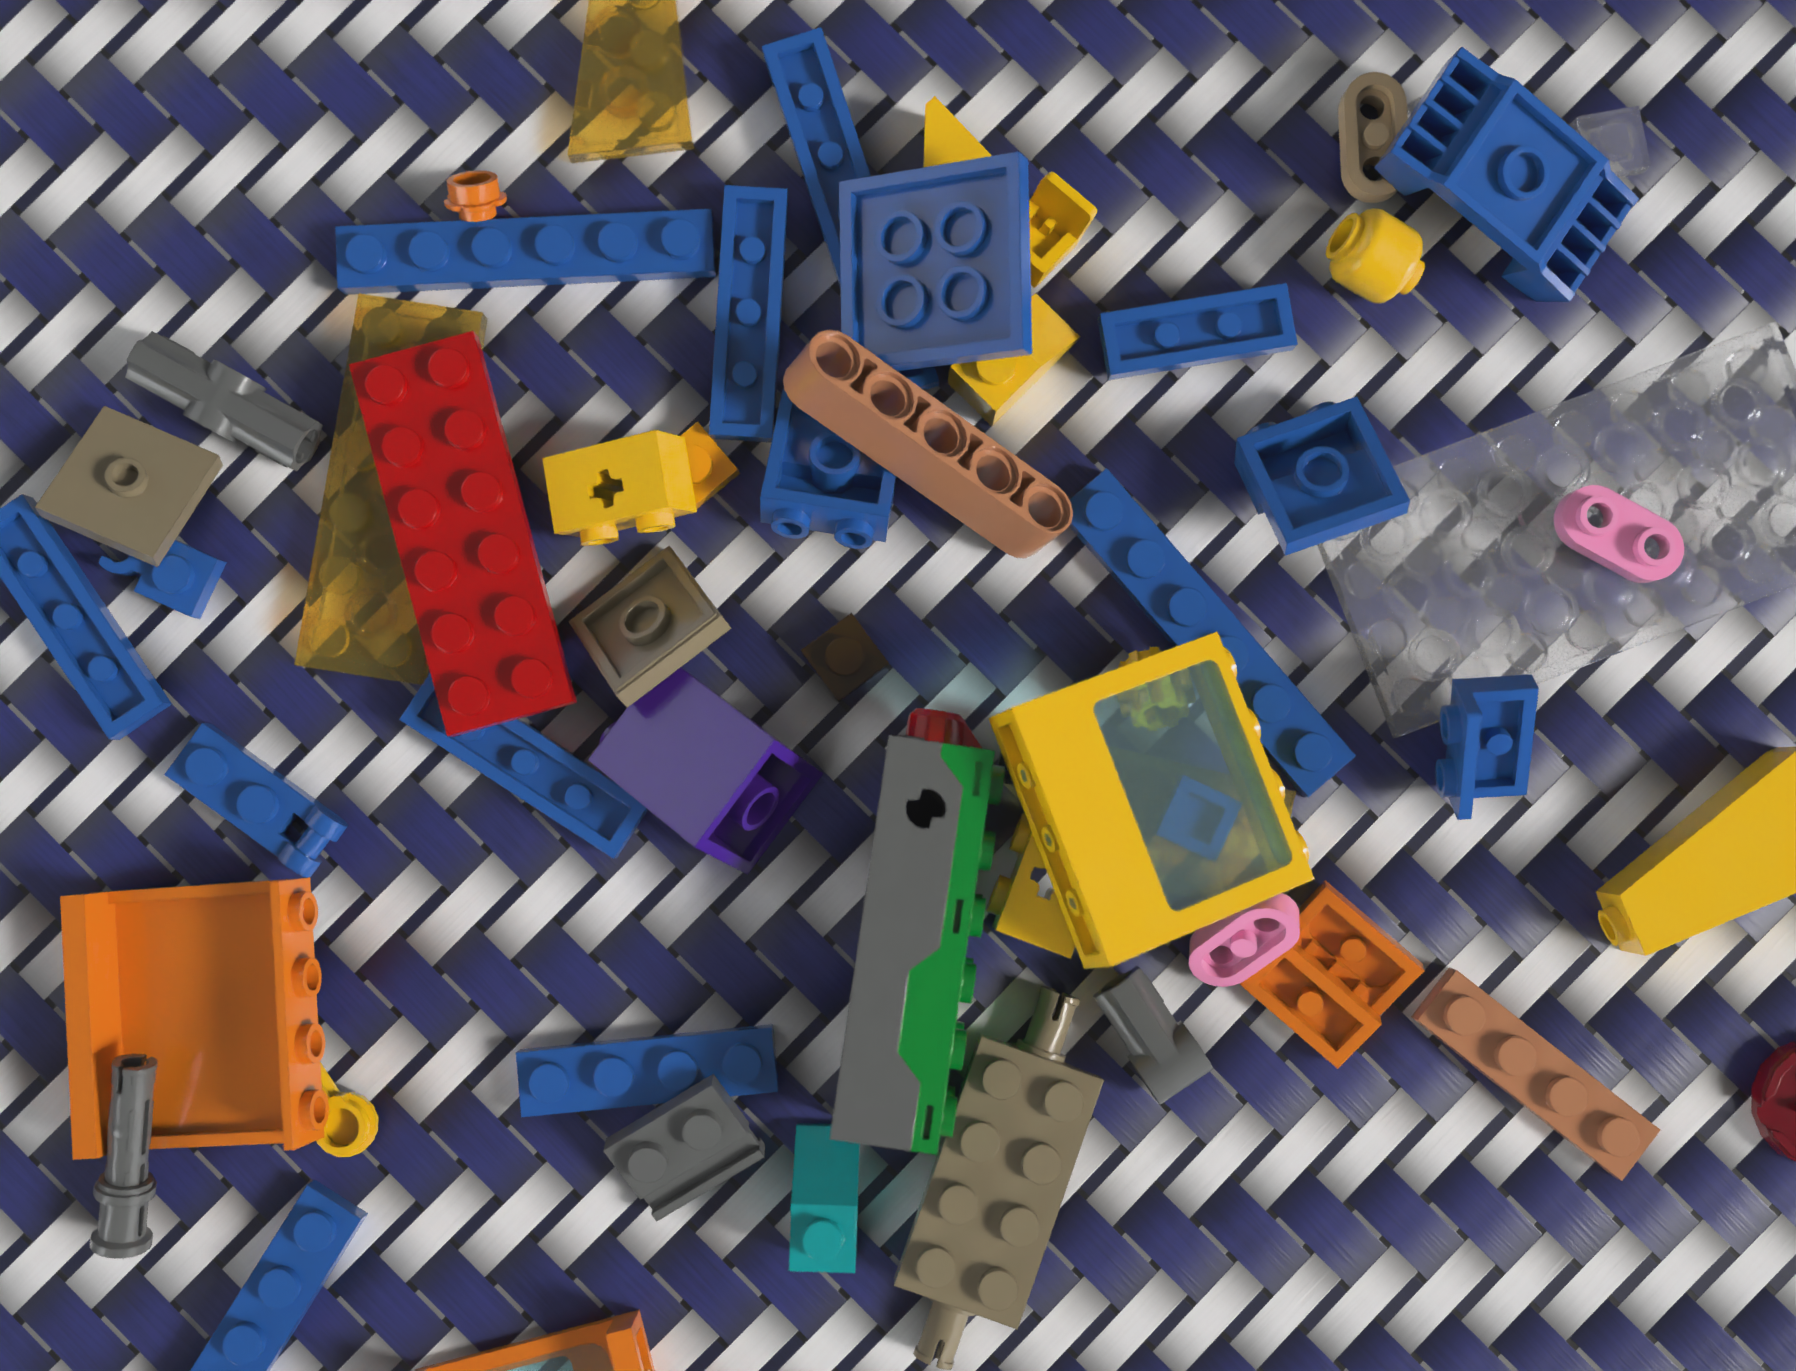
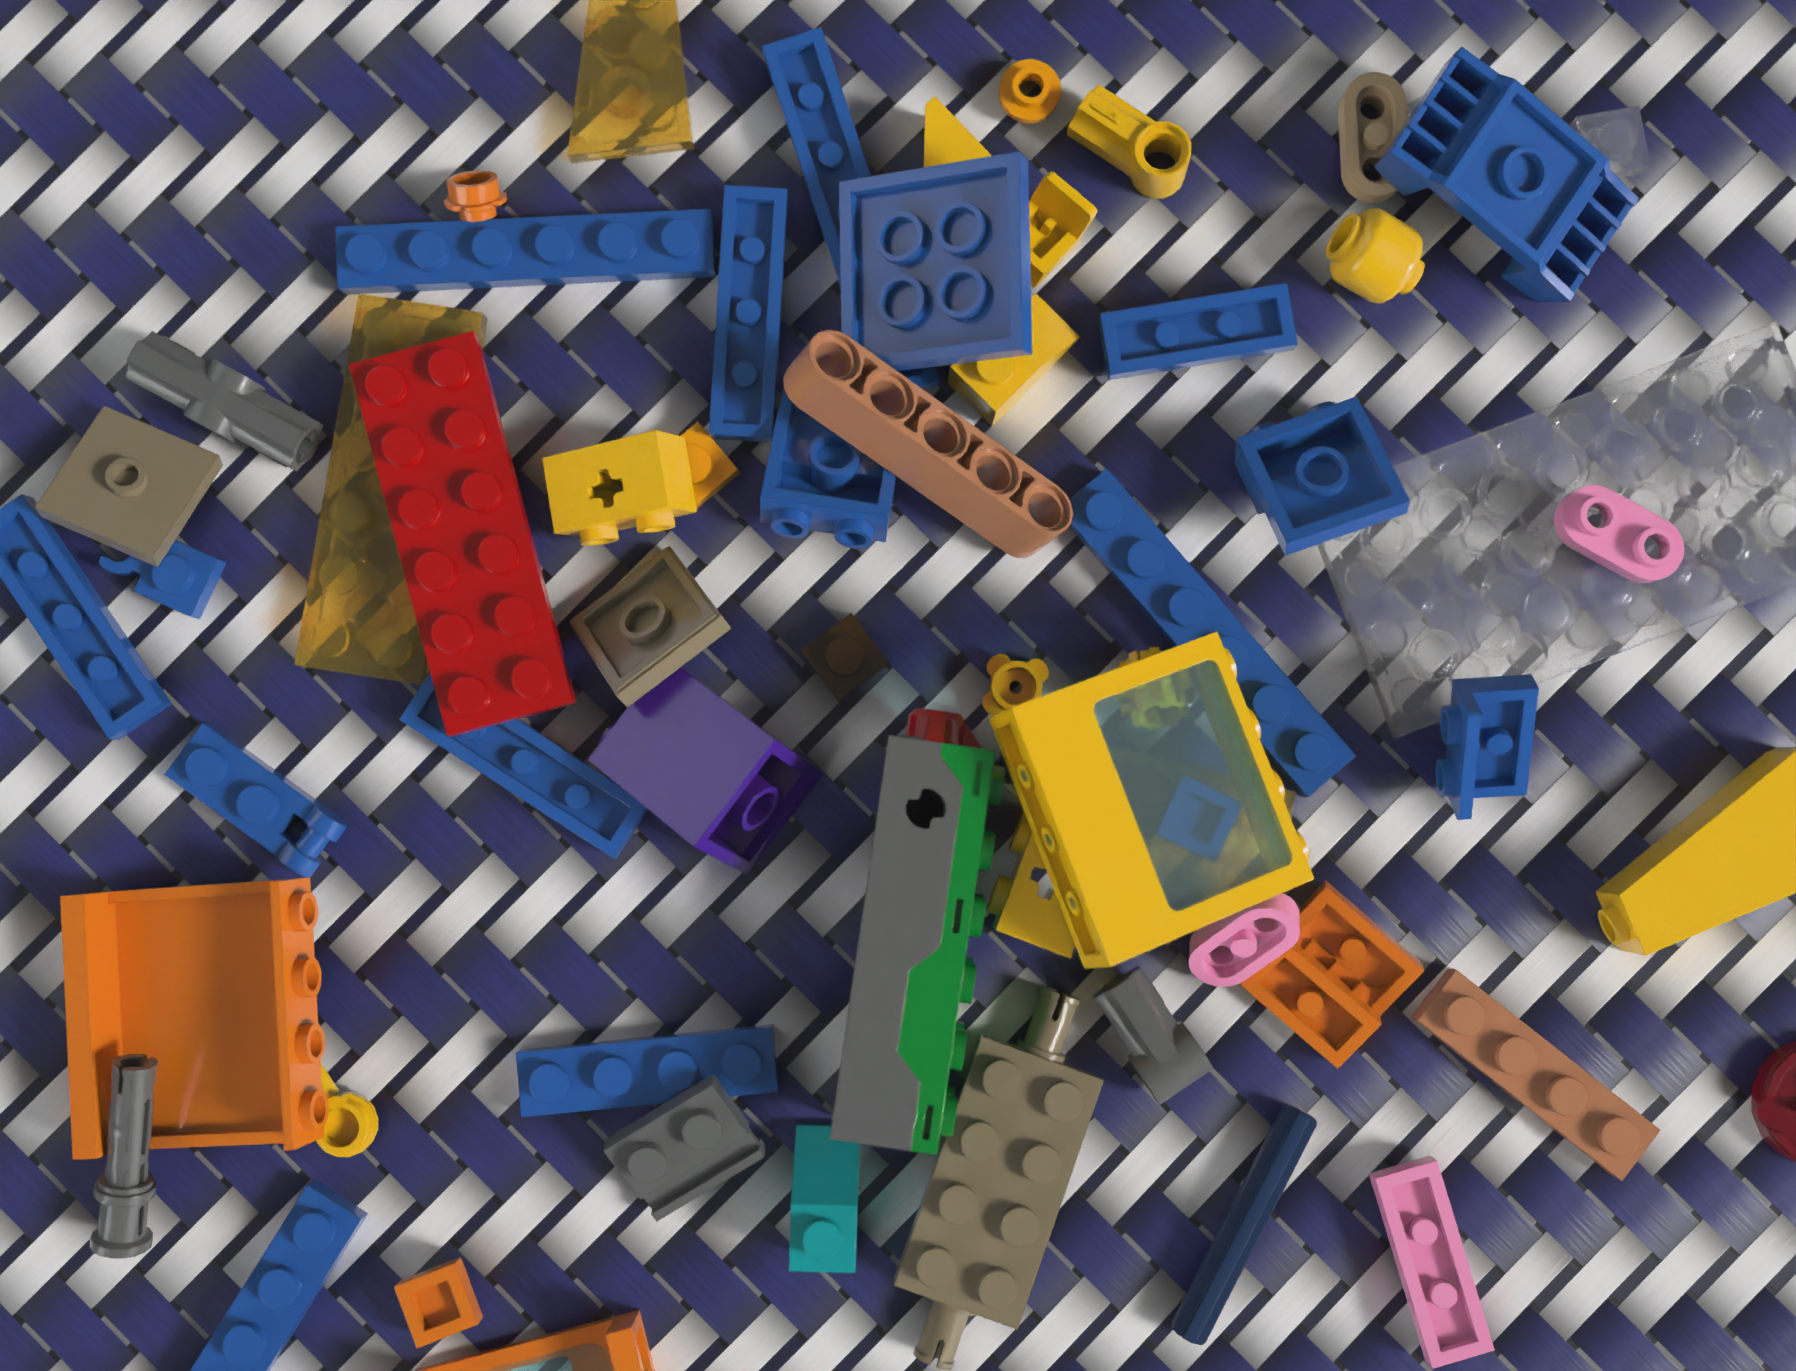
(438, 1302): none -> orange plate
(1005, 671): none -> light orange plate
(1026, 108): none -> light orange plate
(1126, 137): none -> yellow piece
(1243, 1224): none -> dark blue axle
(1431, 1262): none -> bright pink plate

